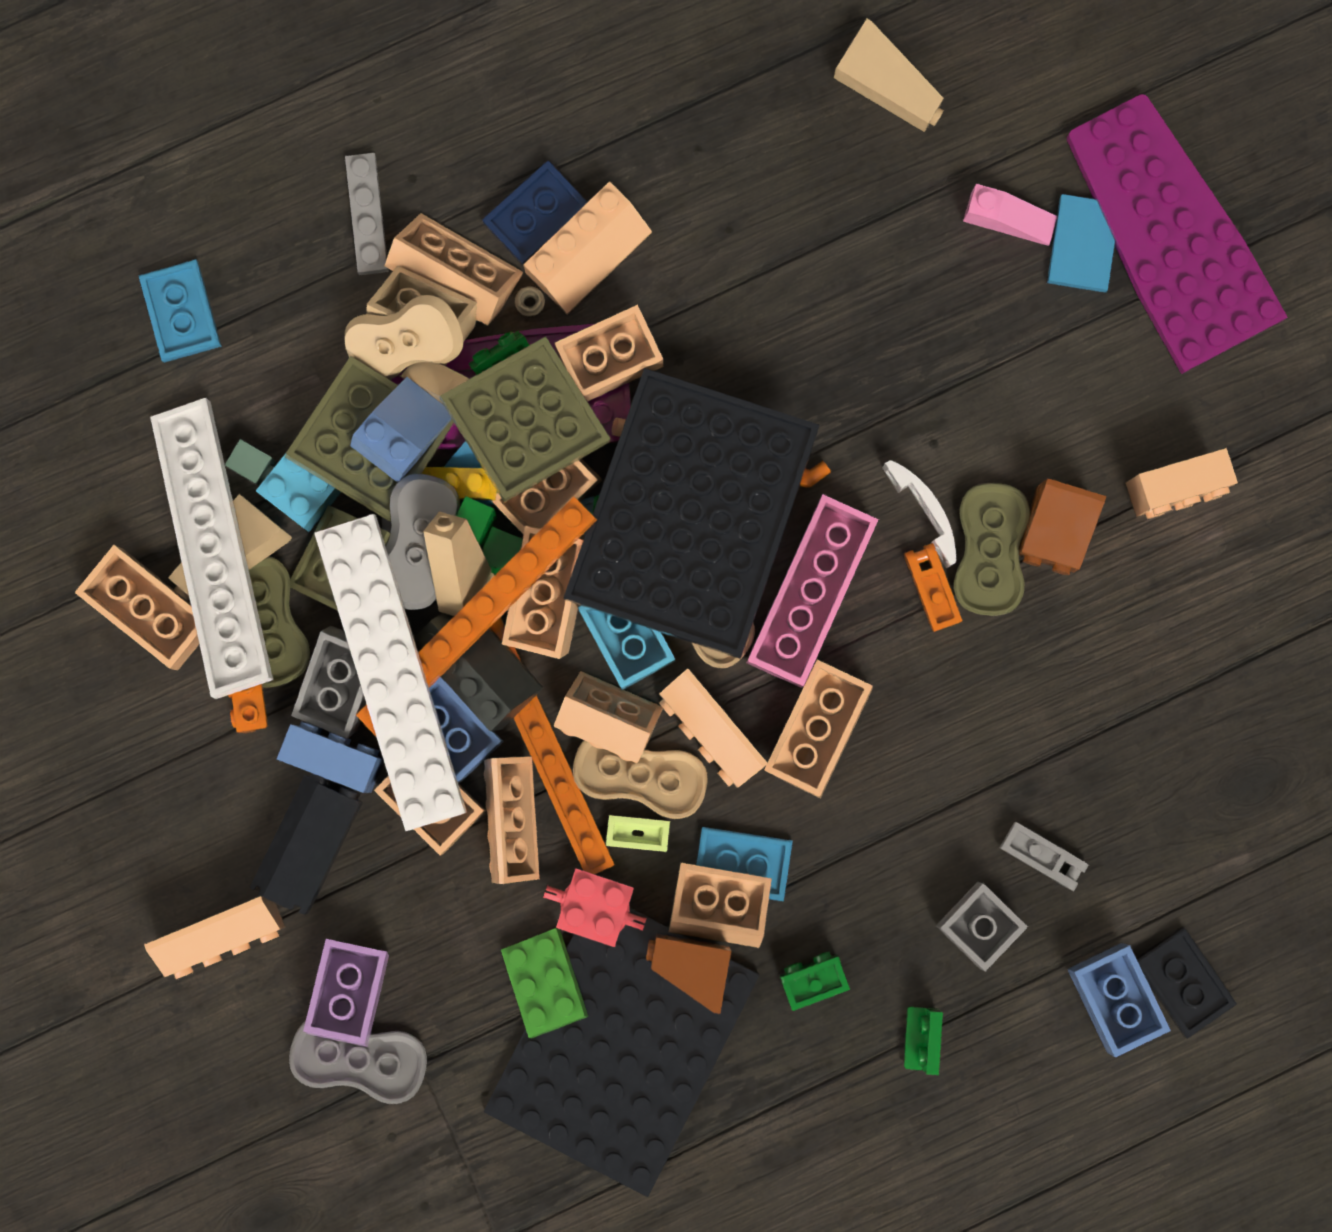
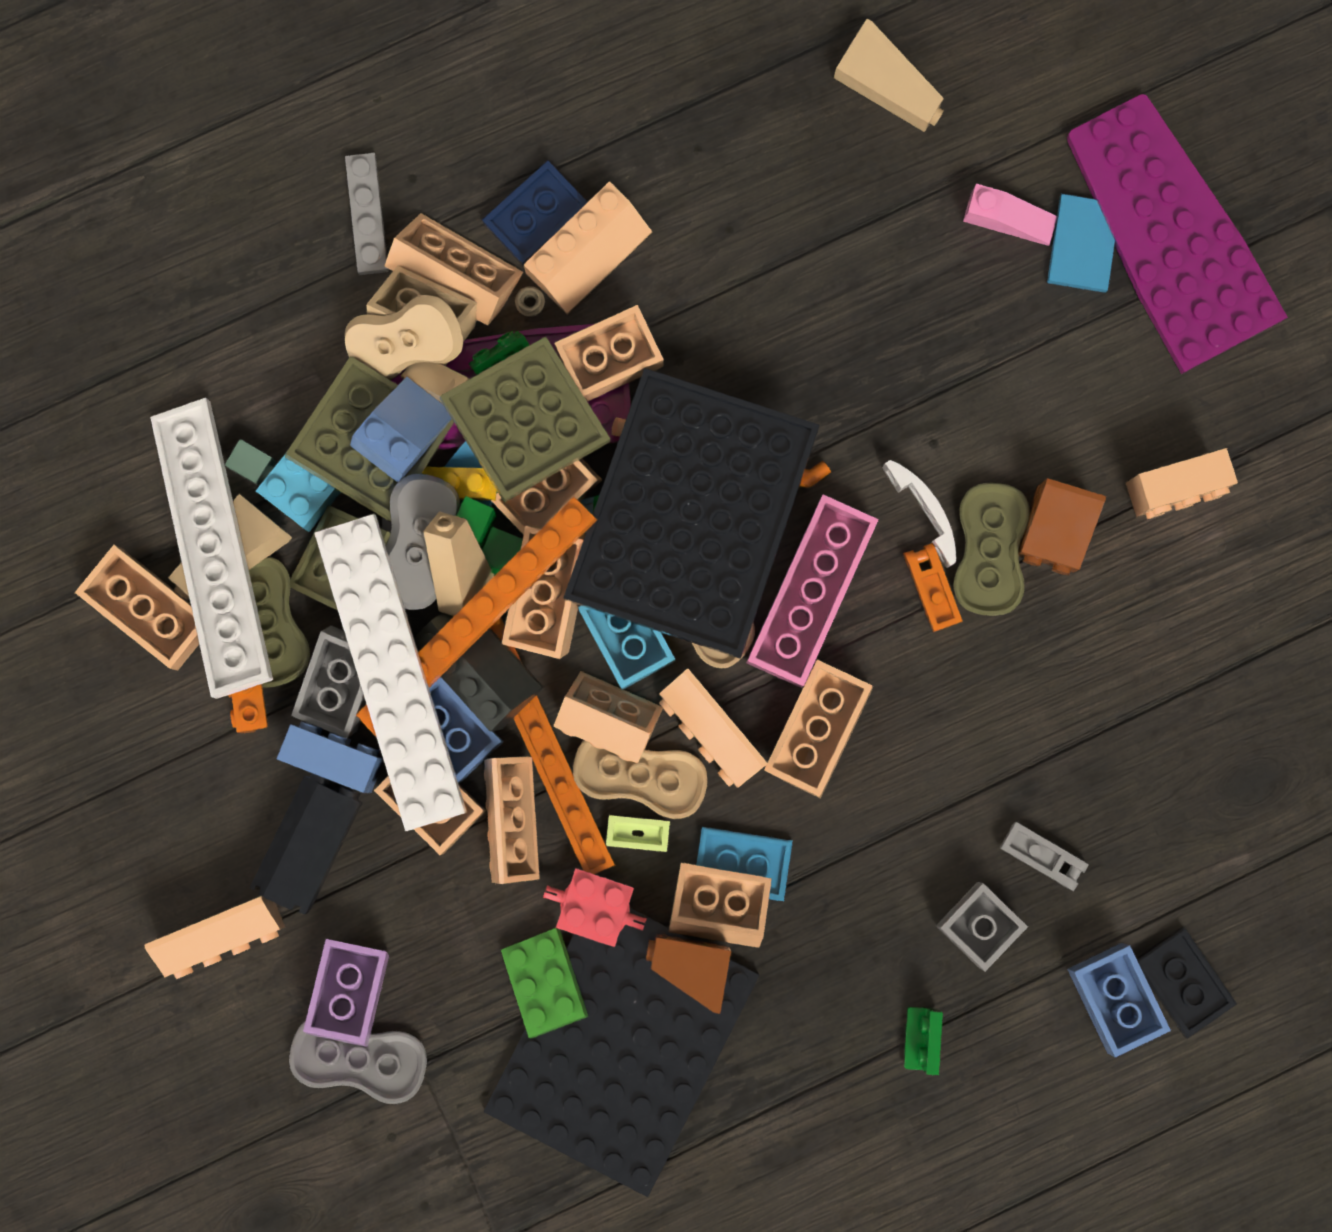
(180, 311): dark azure tile -> none
(814, 981): green bracket -> none

